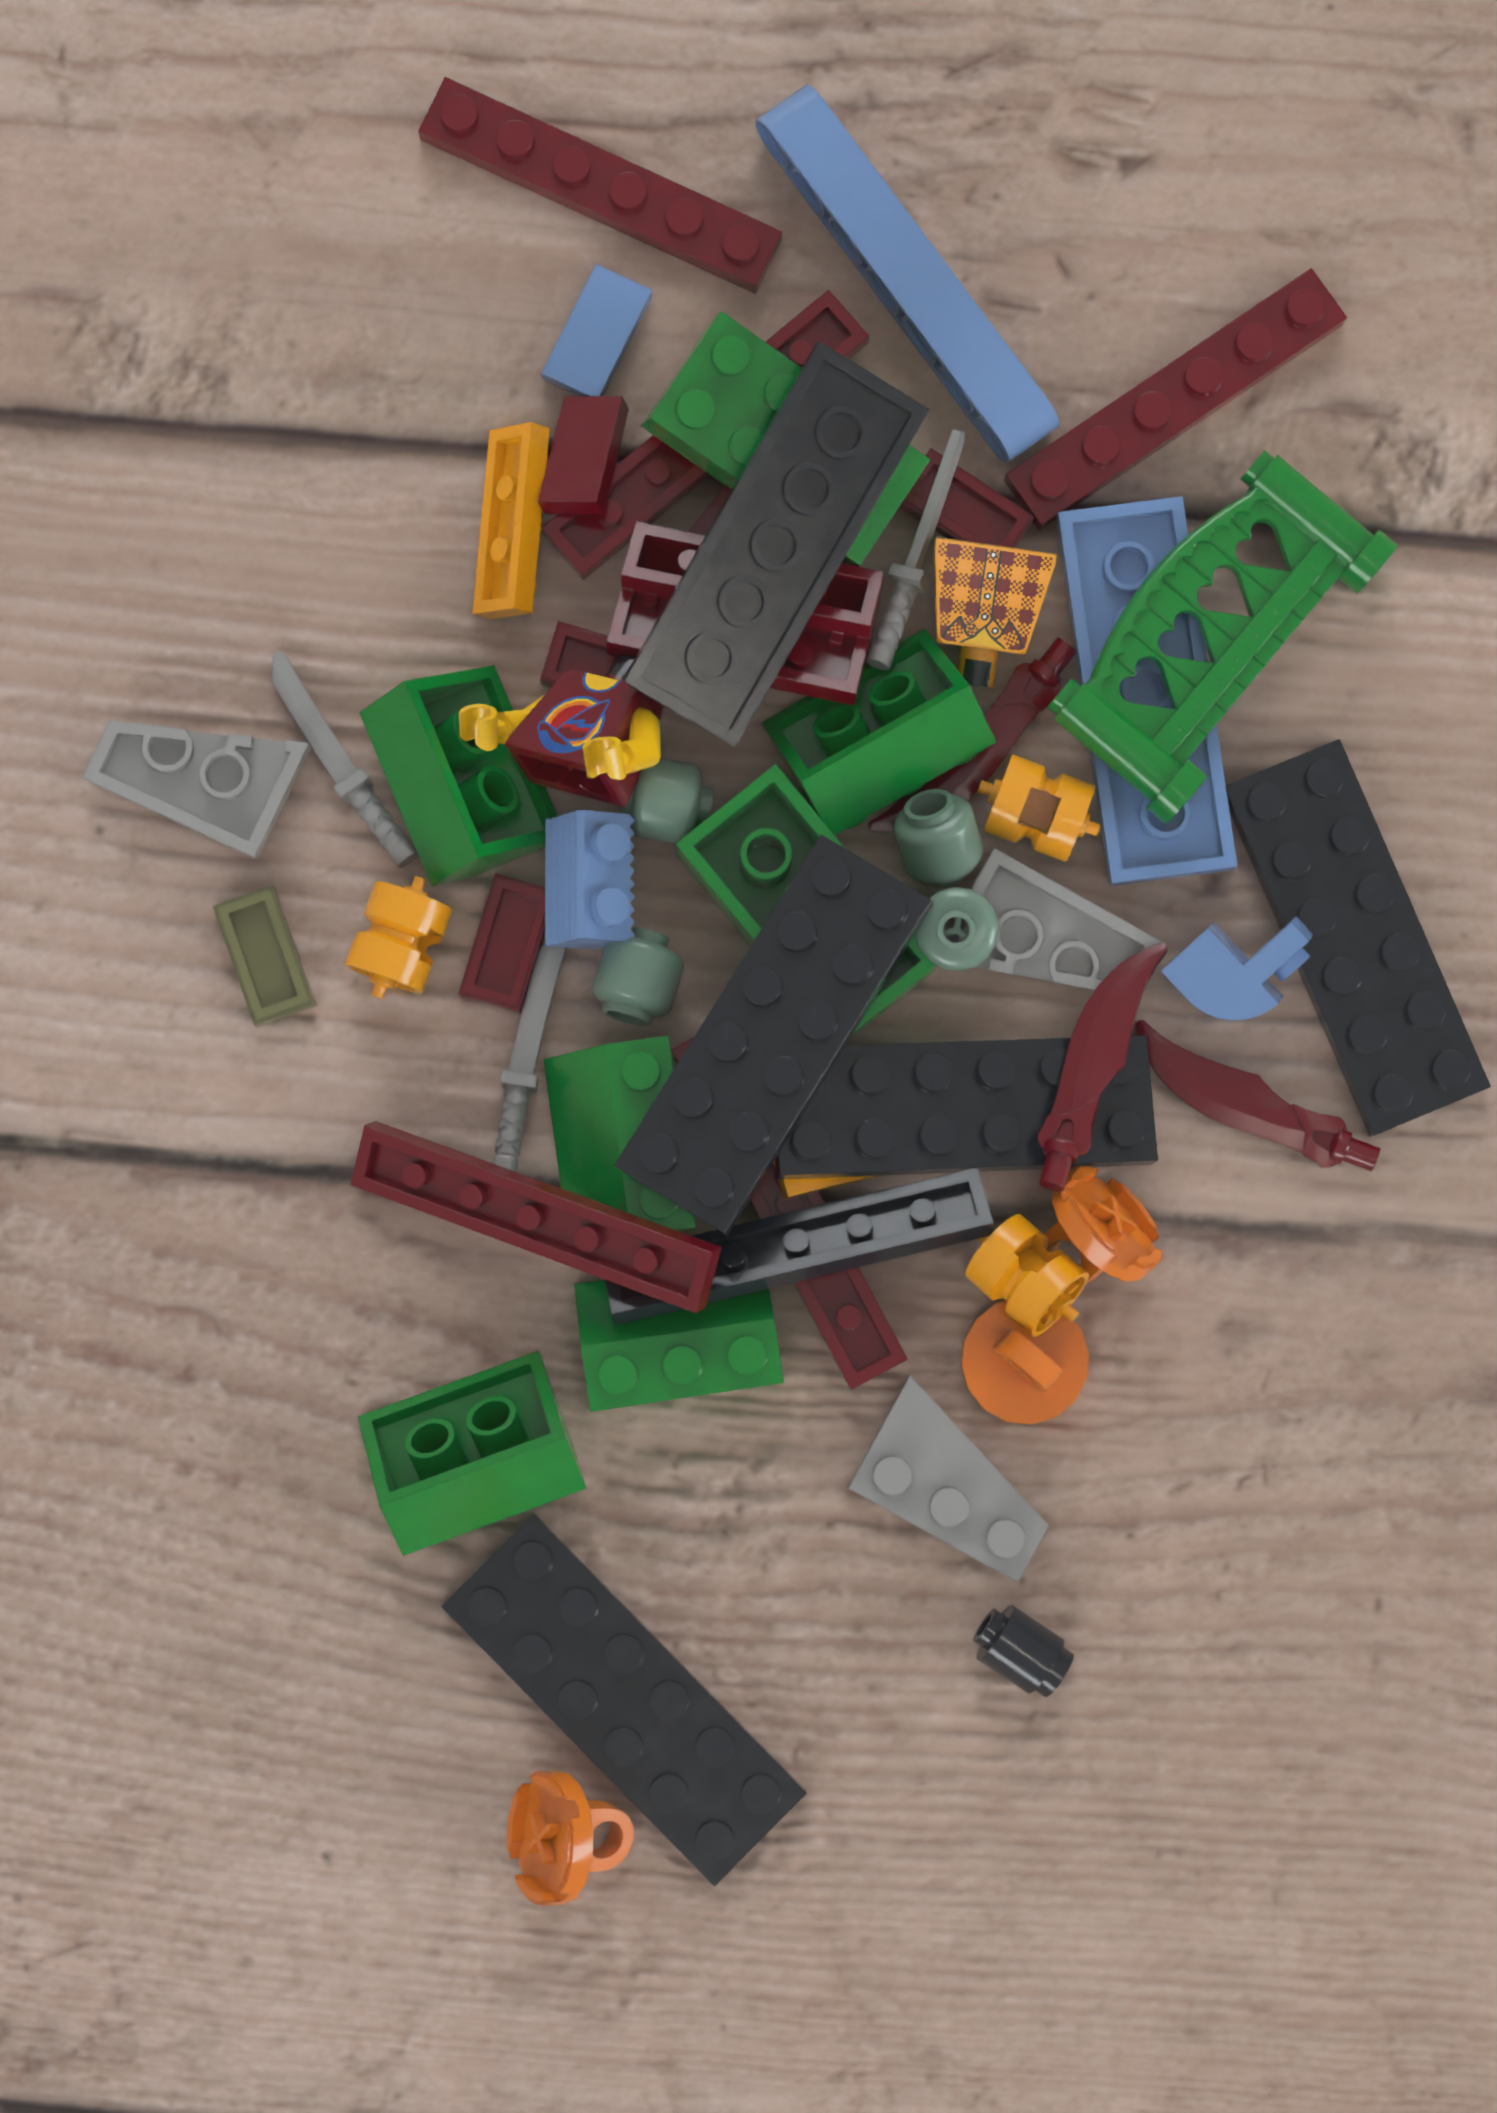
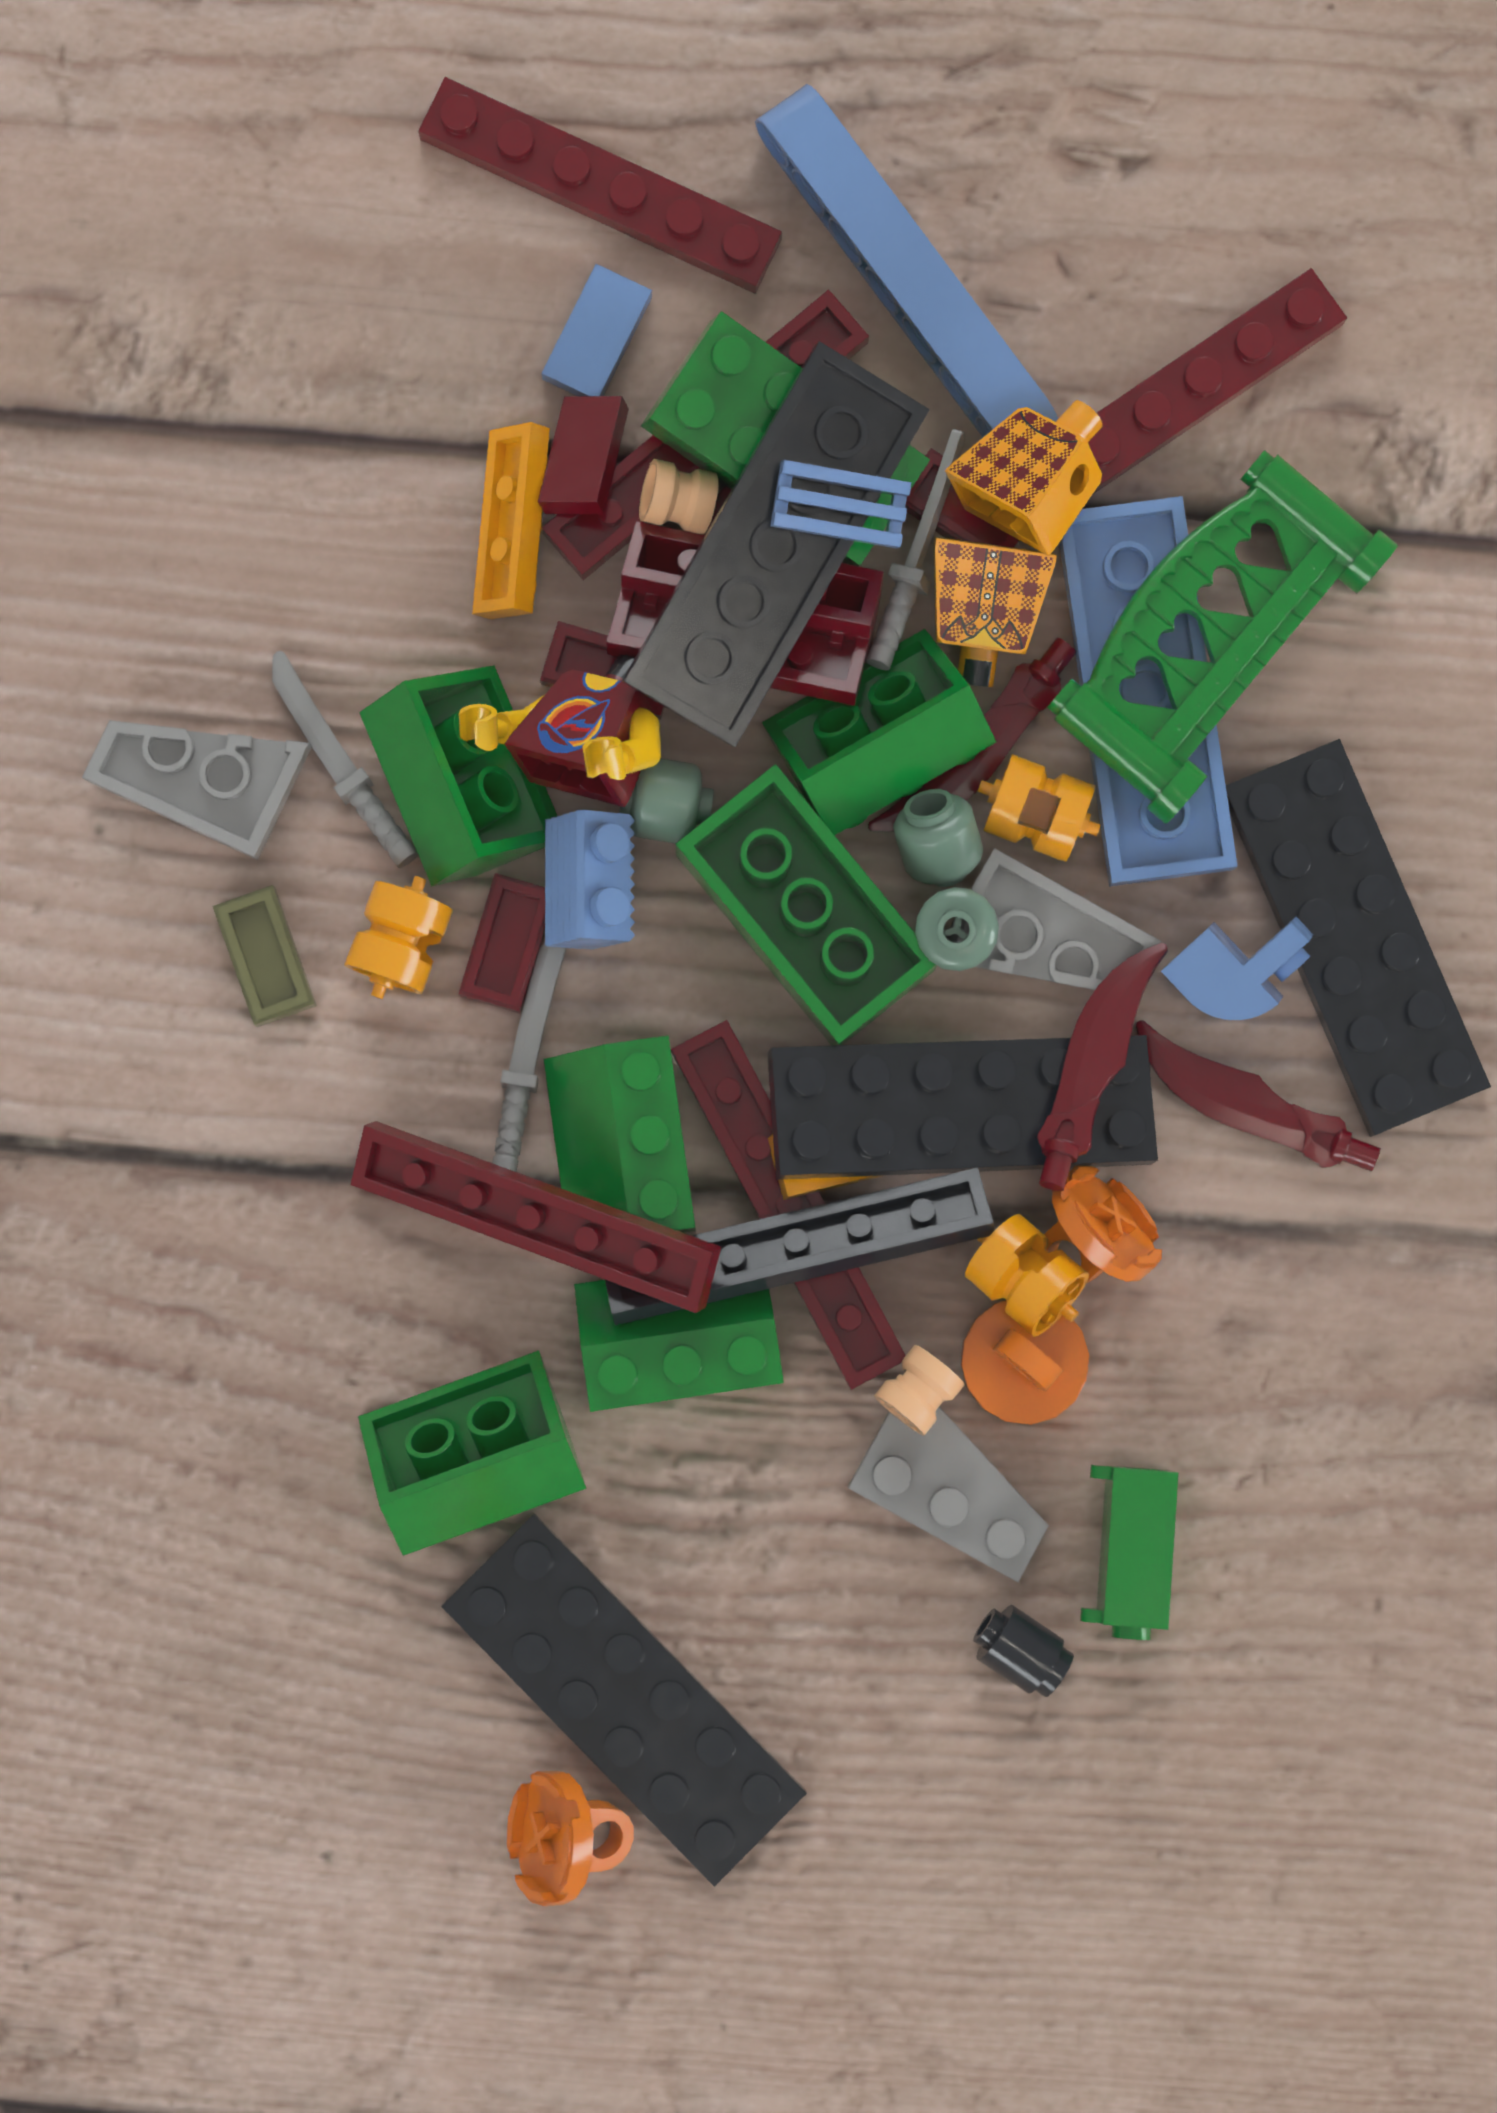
(638, 978): sand green head -> none
(678, 497): none -> light nougat wheel
(774, 1035): black plate -> none
(894, 513): none -> medium blue tile
(919, 1390): none -> light nougat wheel
(1031, 474): none -> light orange torso
(1135, 1550): none -> green brick

